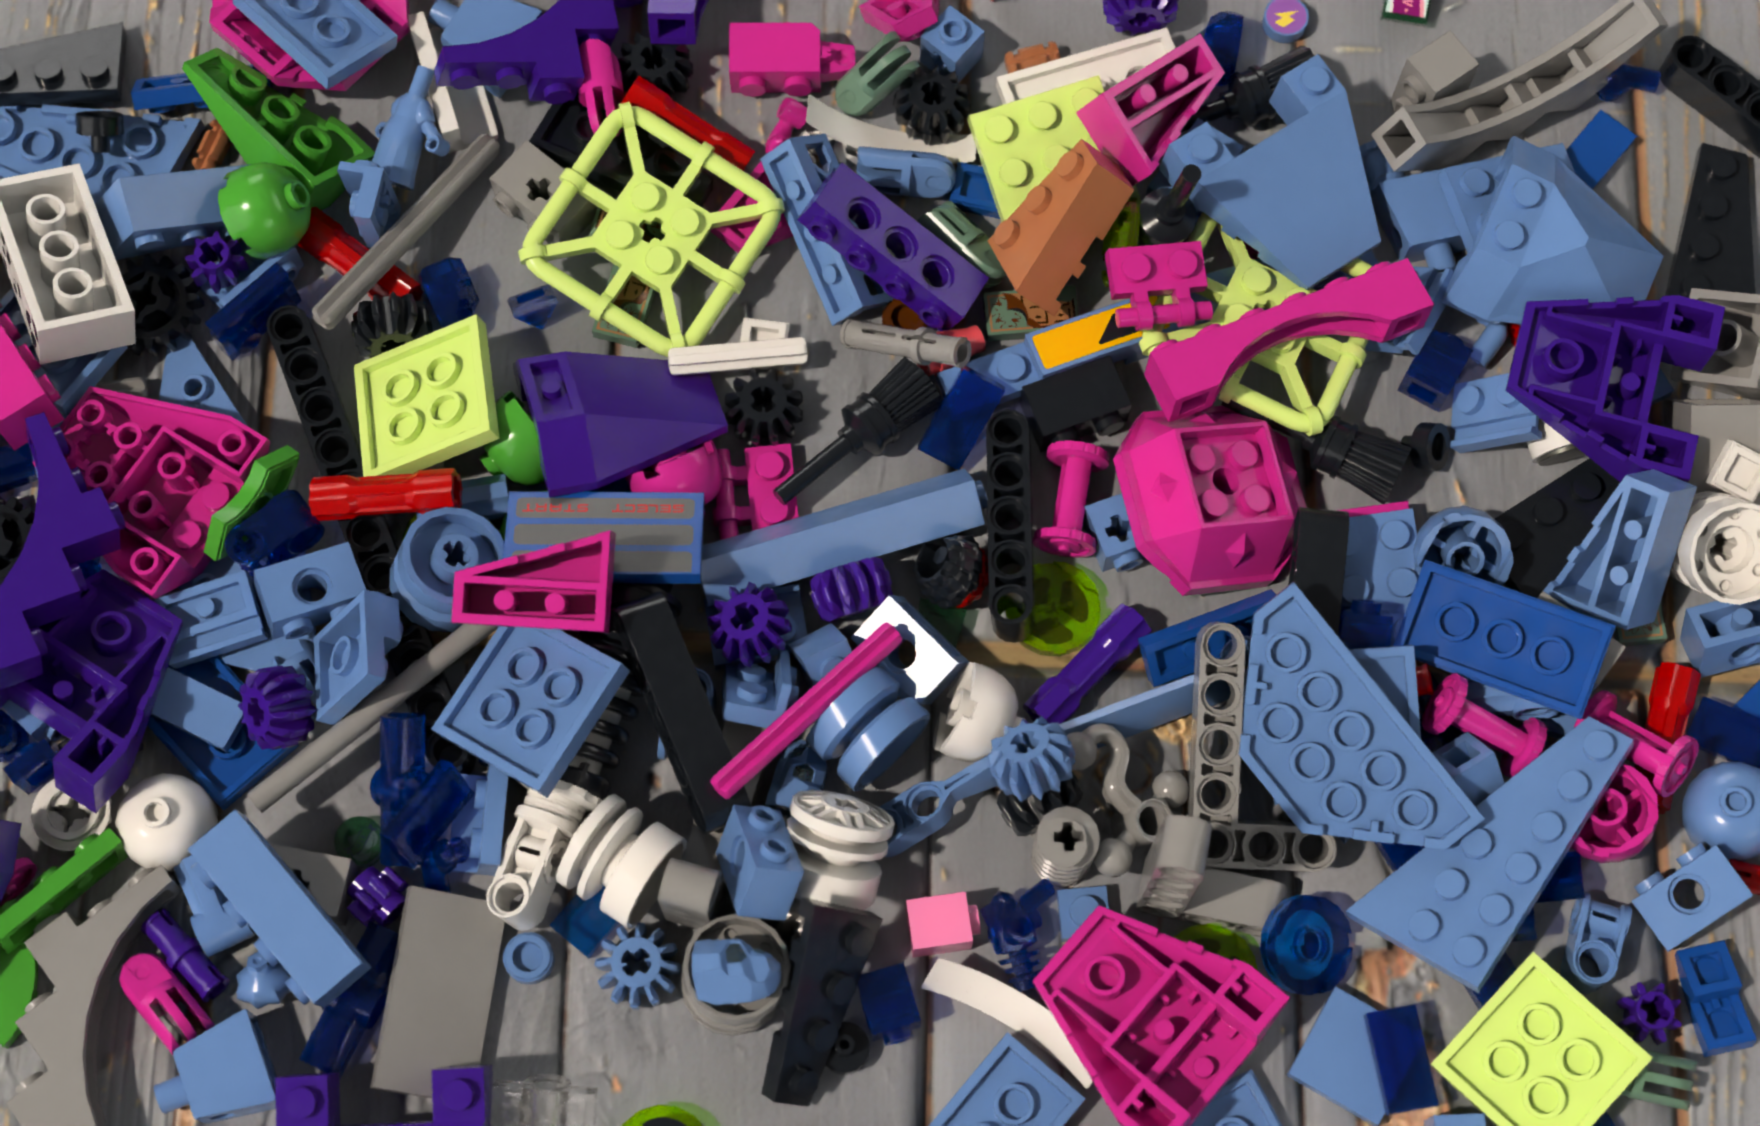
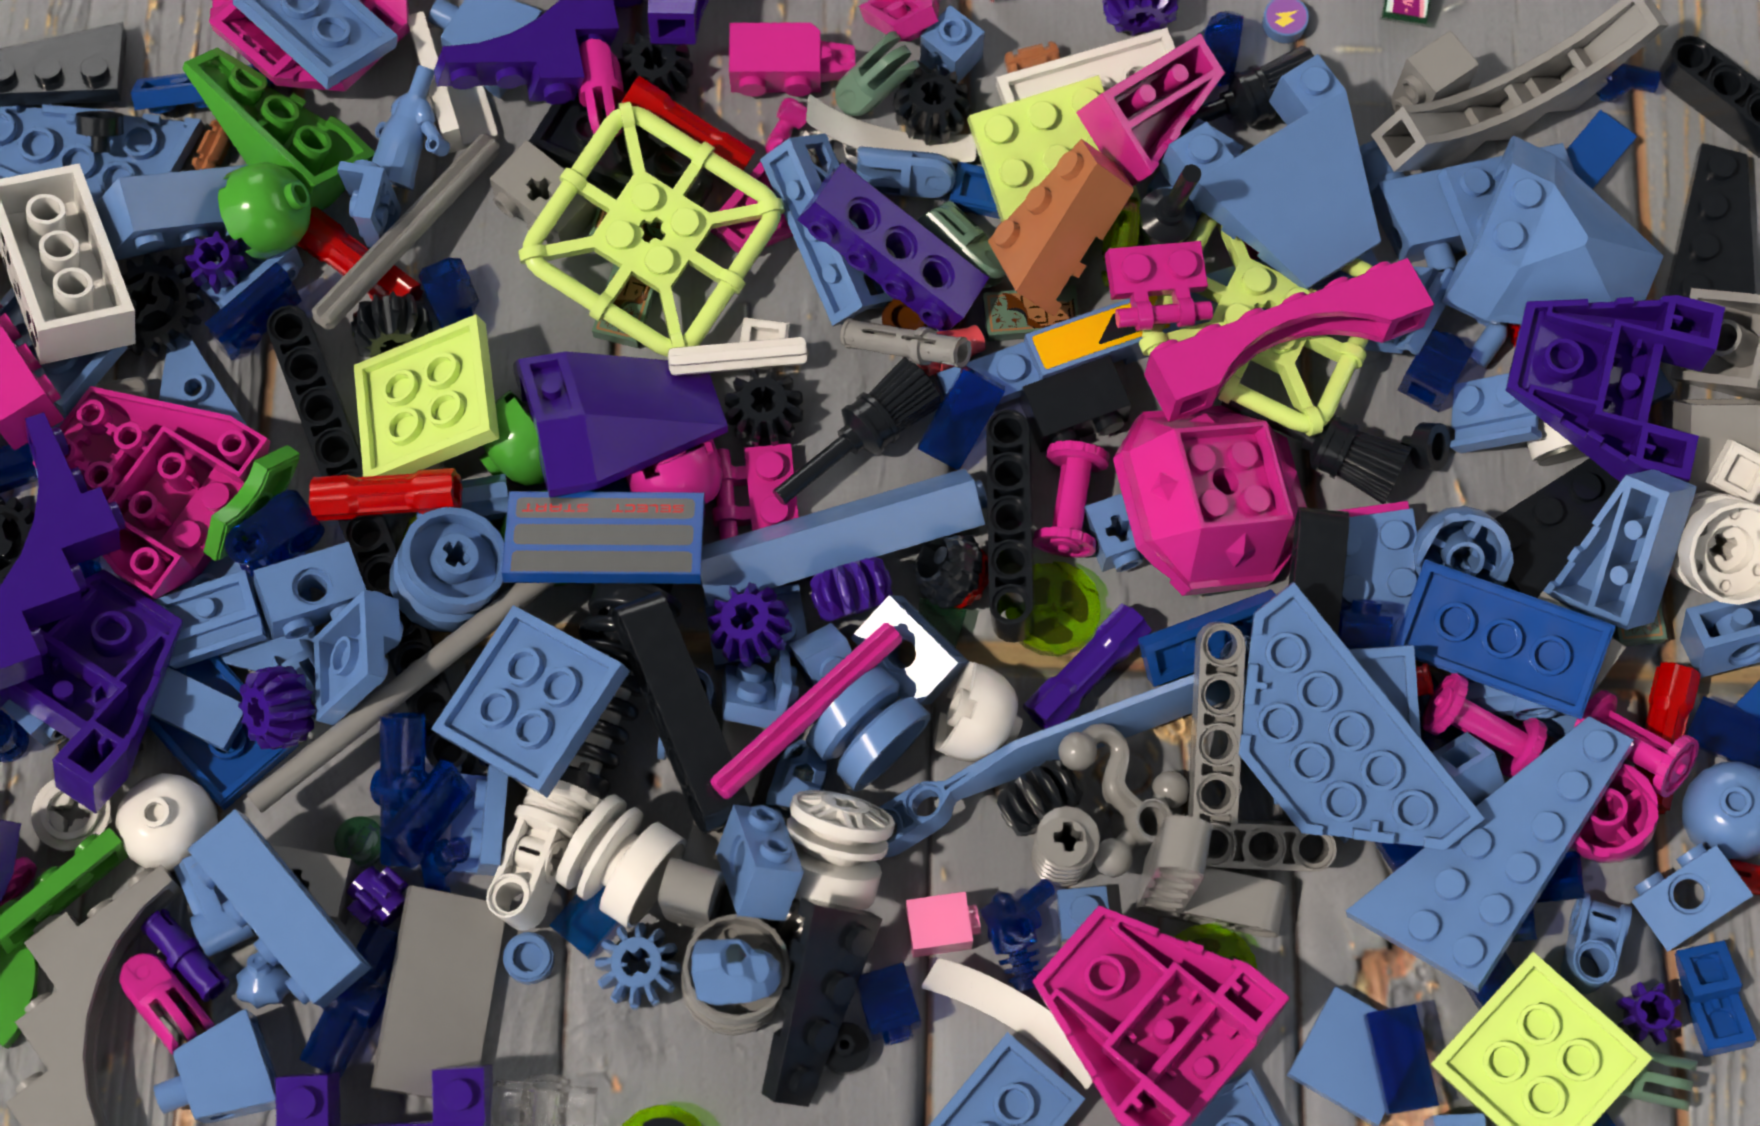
(32, 765): clear blue plate -> none
(534, 305): clear blue slope -> none
(543, 589): dark pink wedge -> none
(1031, 759): medium blue gear -> none
(1306, 945): clear blue tile -> none

